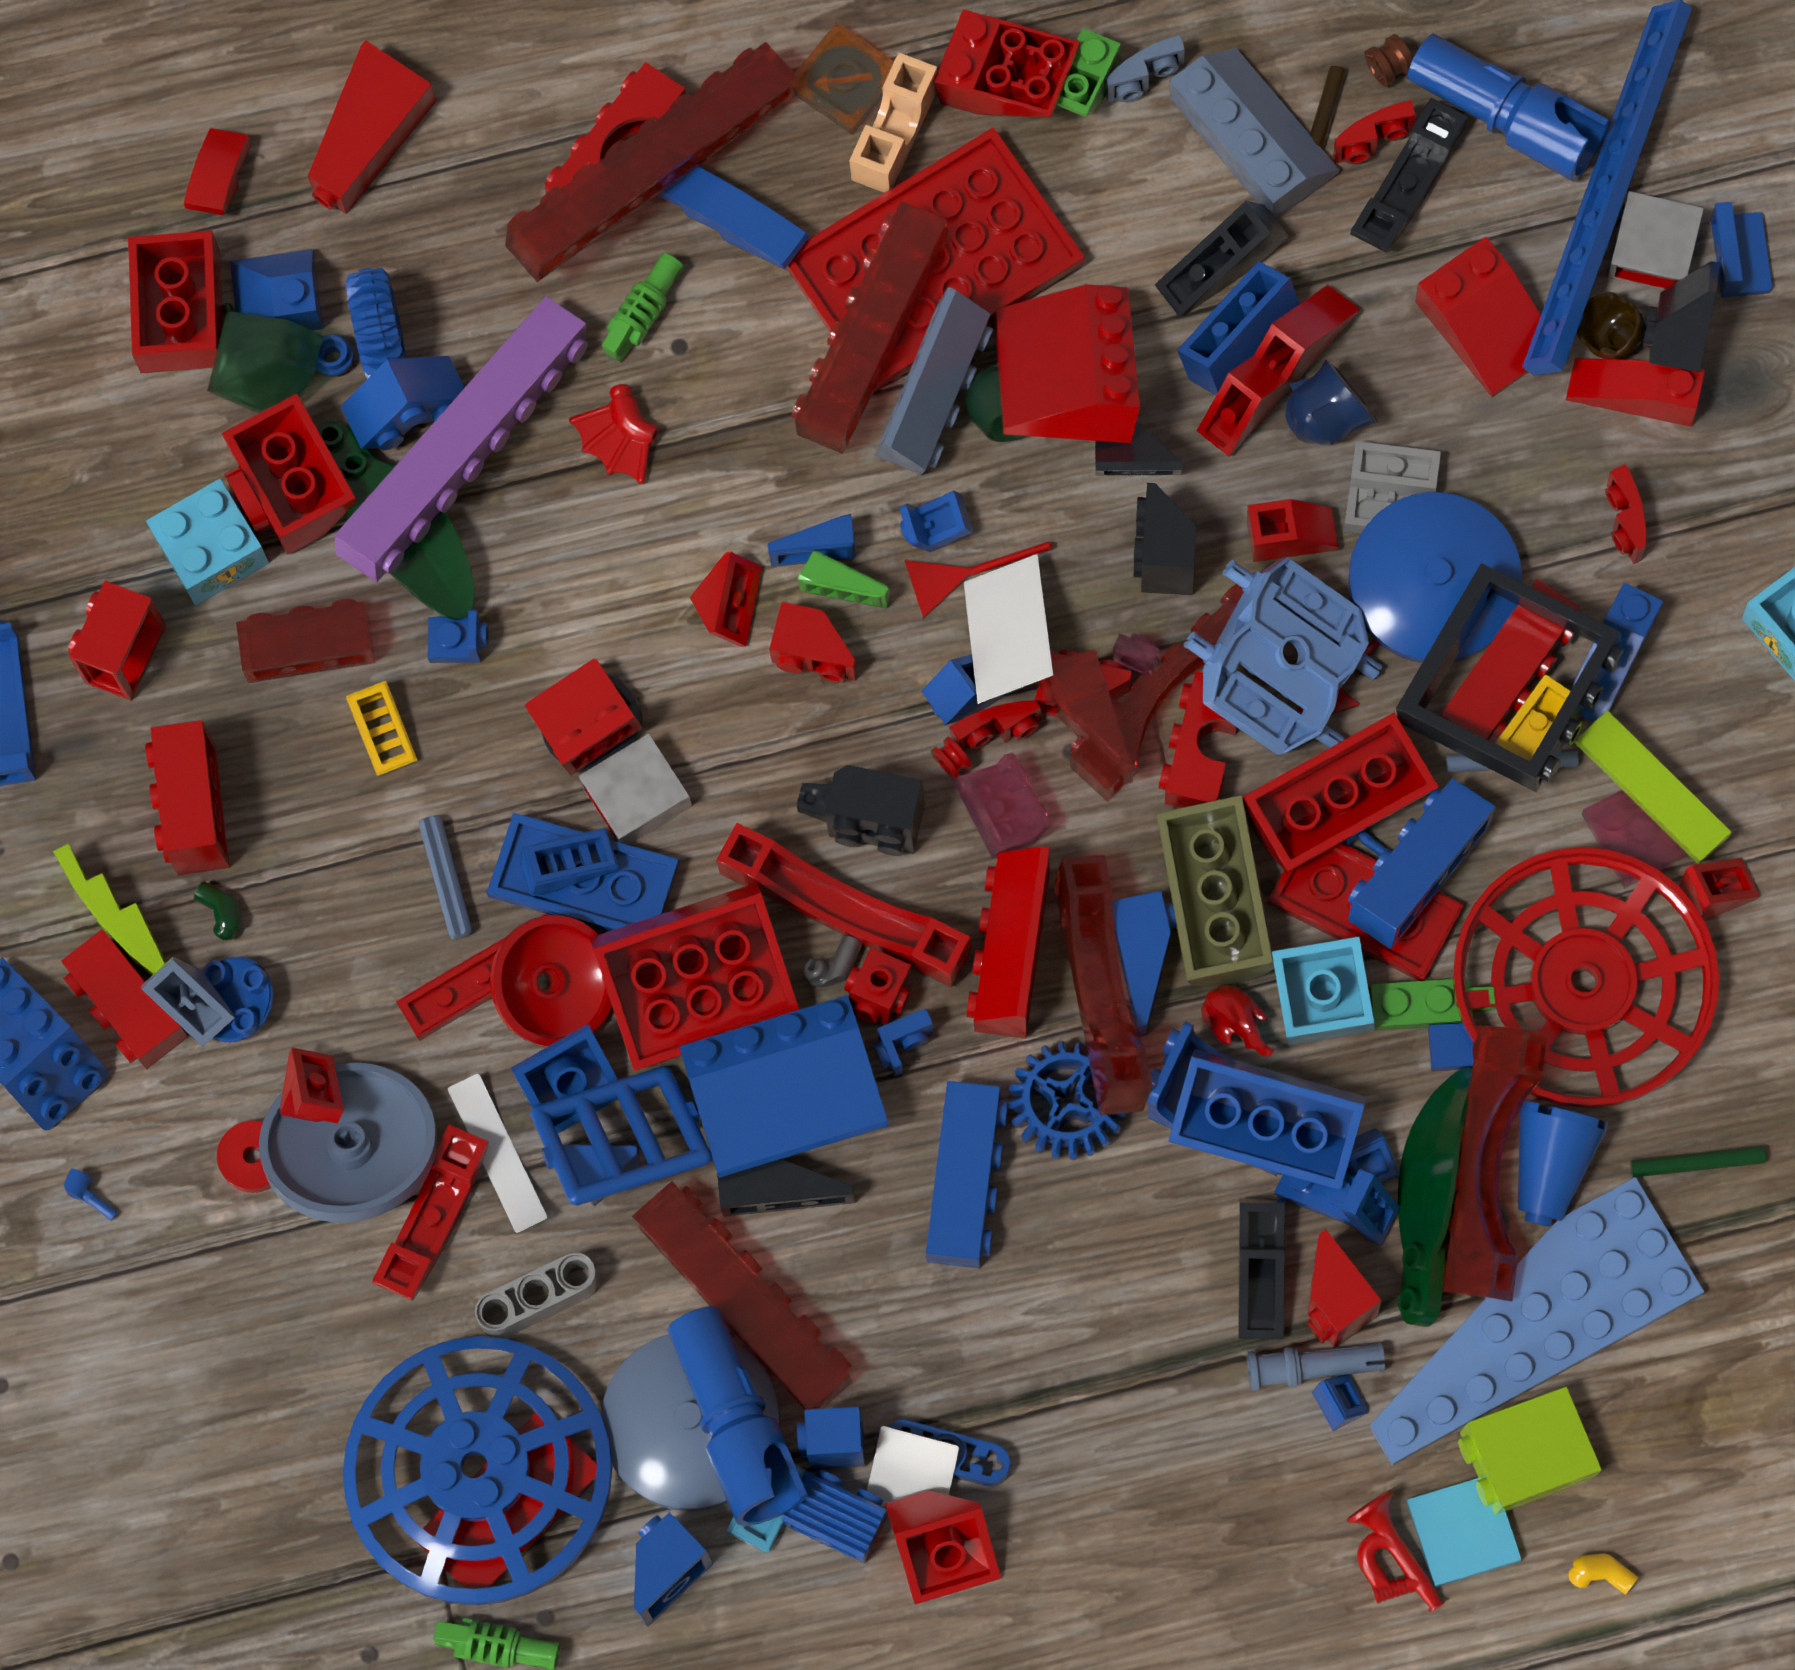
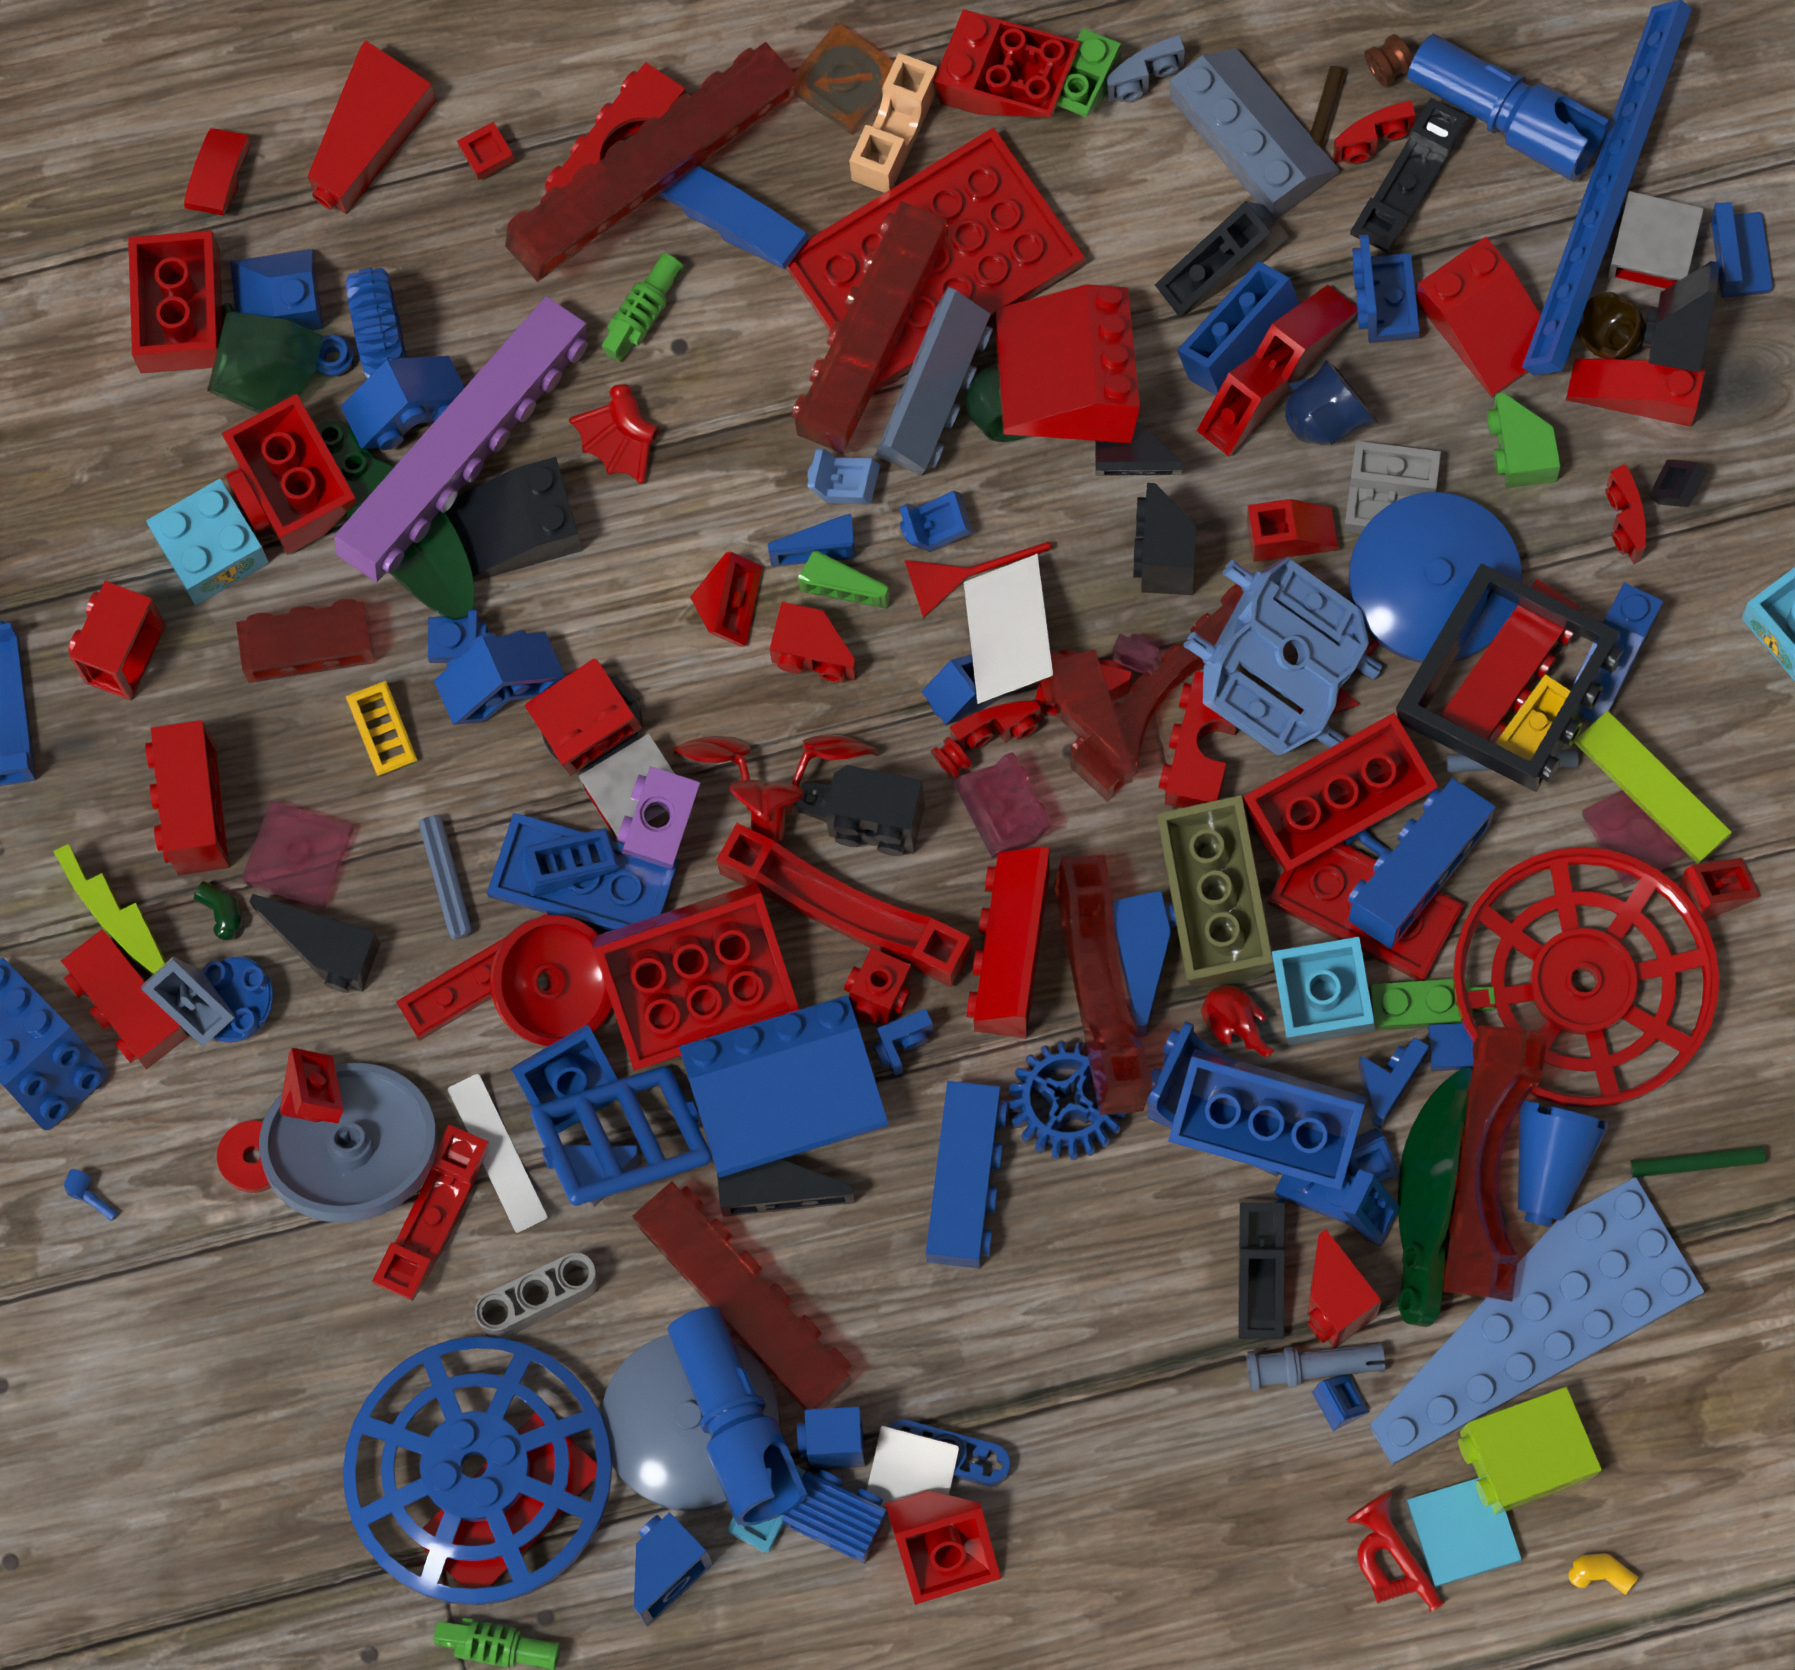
(297, 854): none -> clear pink plate
(330, 947): none -> black slope
(485, 150): none -> red plate
(497, 672): none -> blue brick
(515, 520): none -> black slope
(661, 843): none -> medium lavender brick
(770, 800): none -> red plant
(834, 969): flat silver arm -> none
(842, 478): none -> medium blue bracket
(1385, 294): none -> blue bracket
(1386, 1088): none -> blue slope
(1525, 443): none -> bright green slope
(1678, 483): none -> black plate

